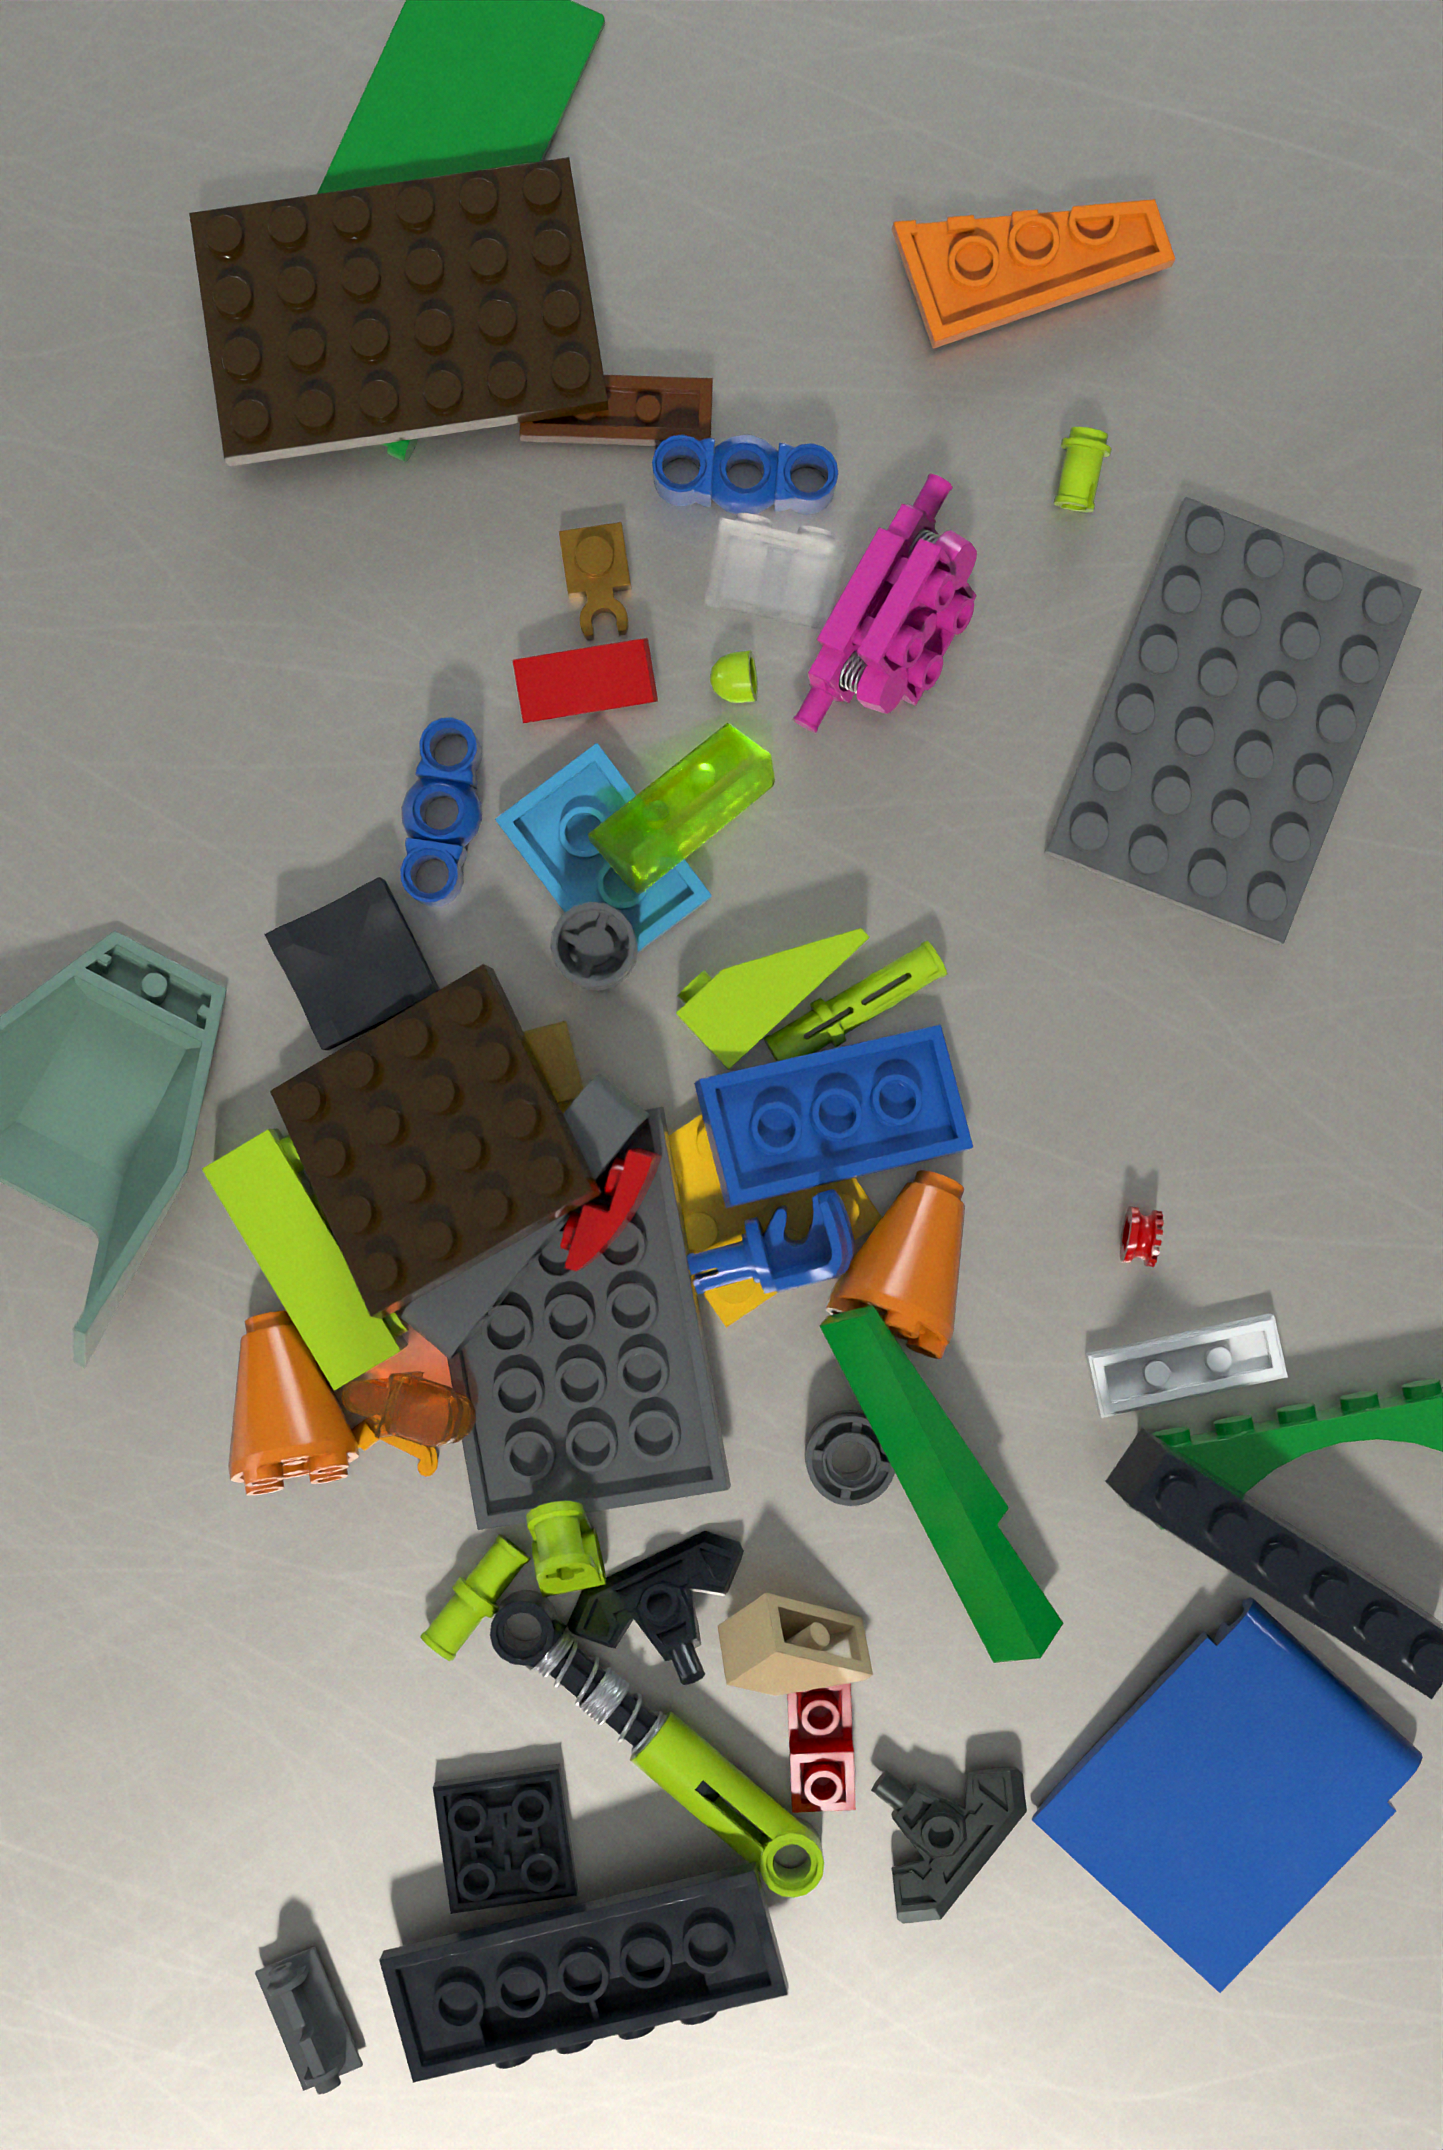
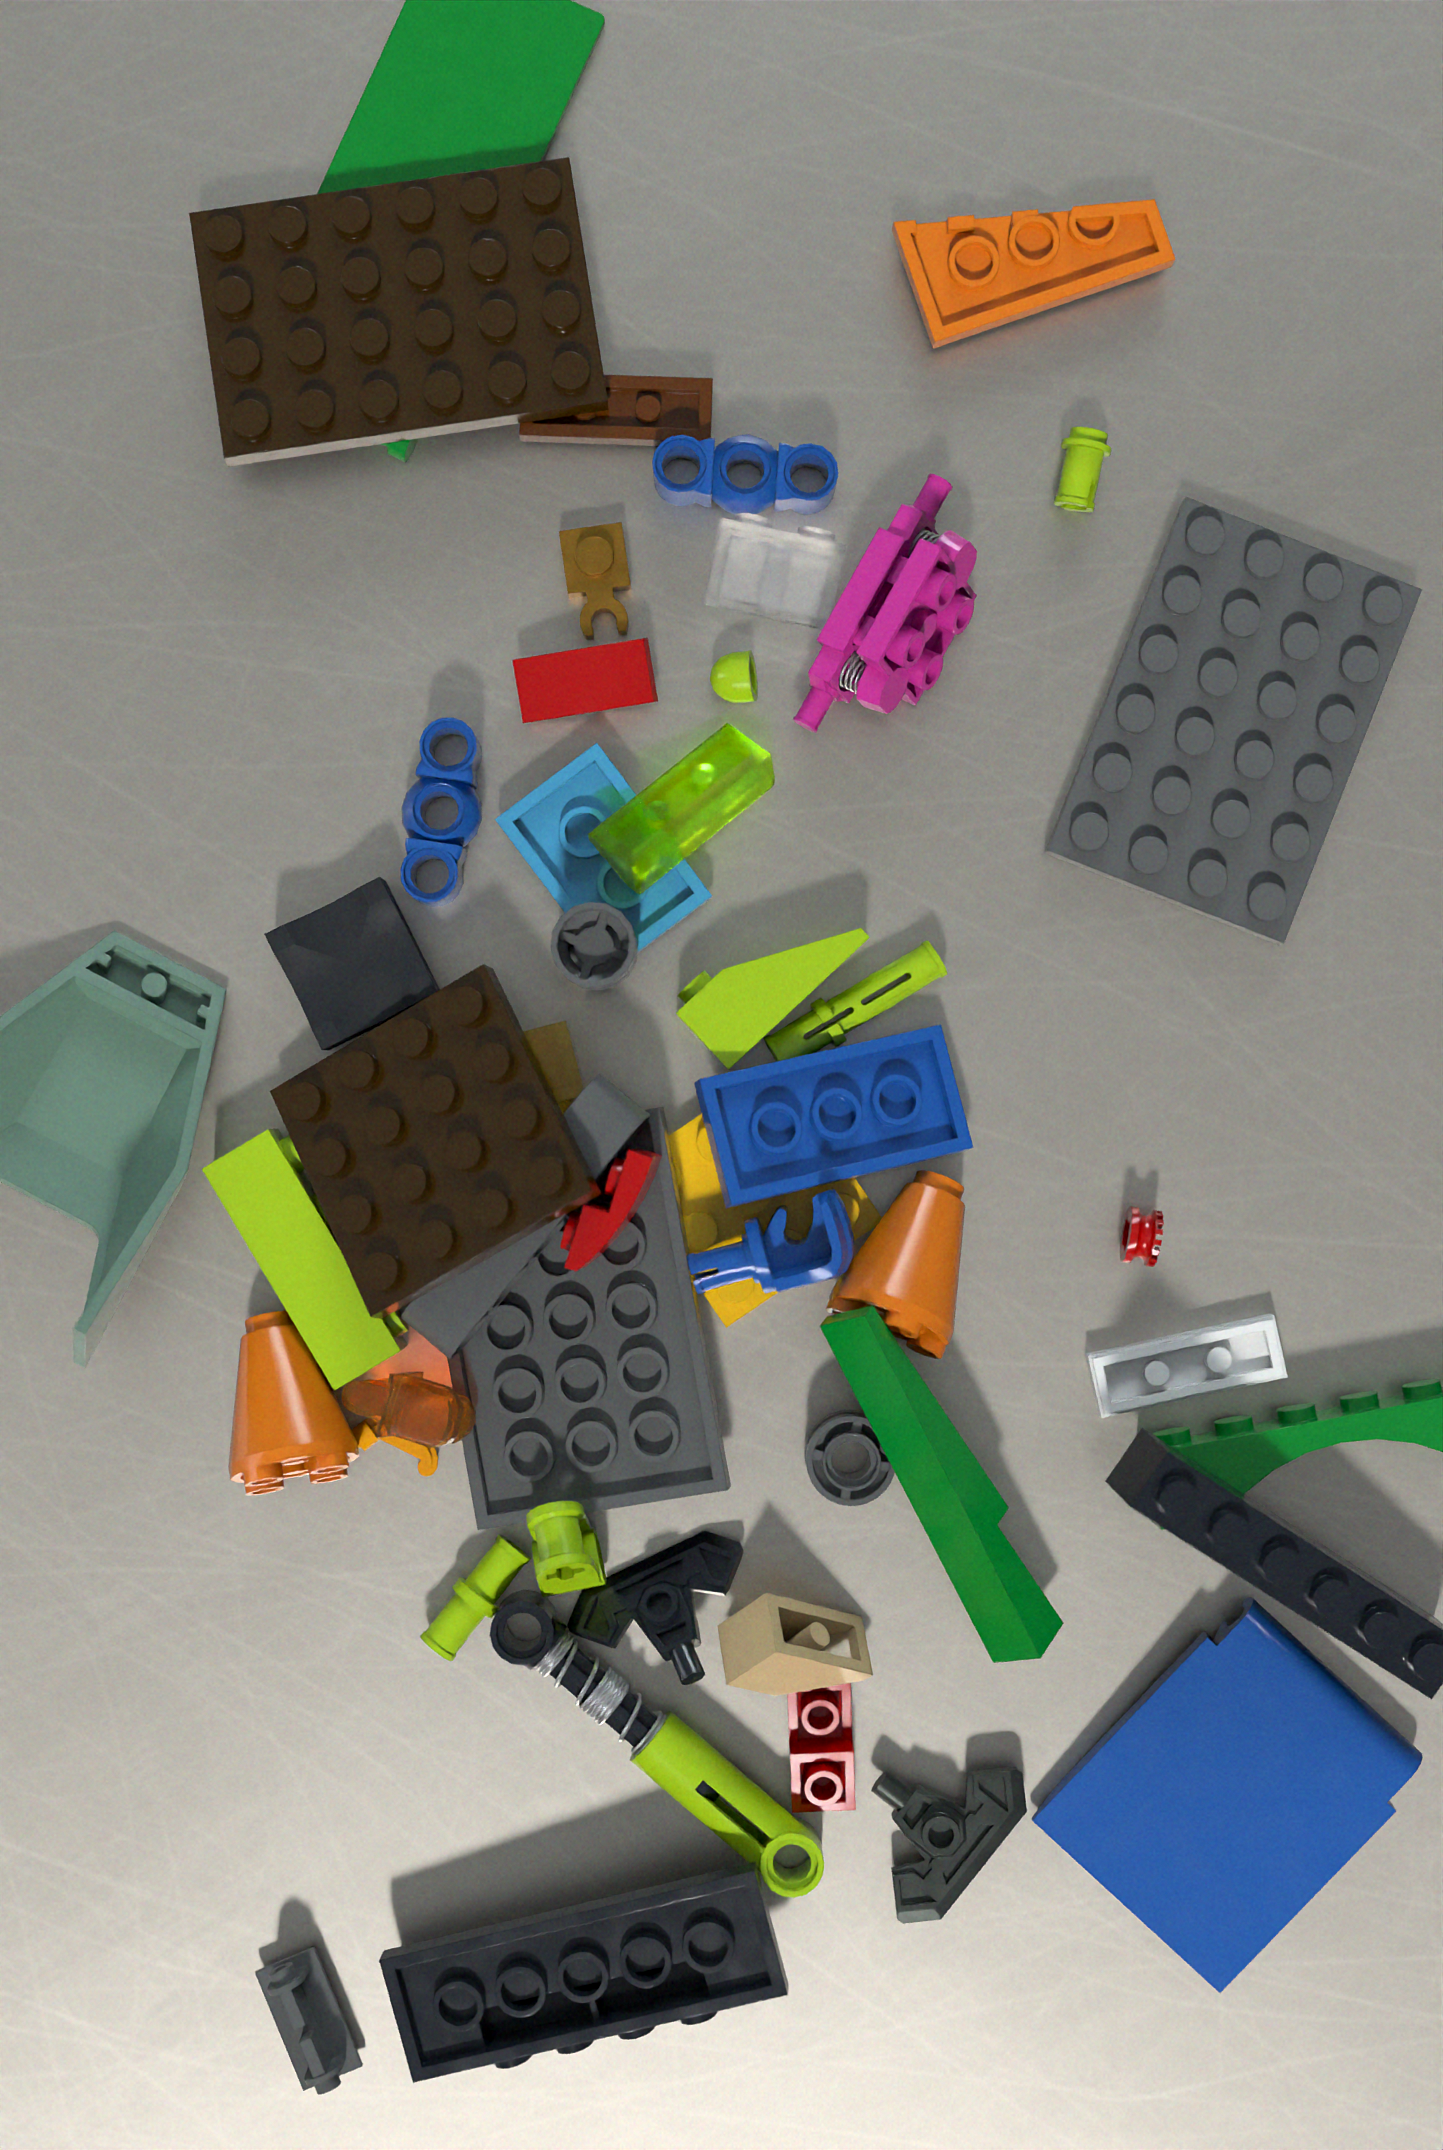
(505, 1838): black tile -> none

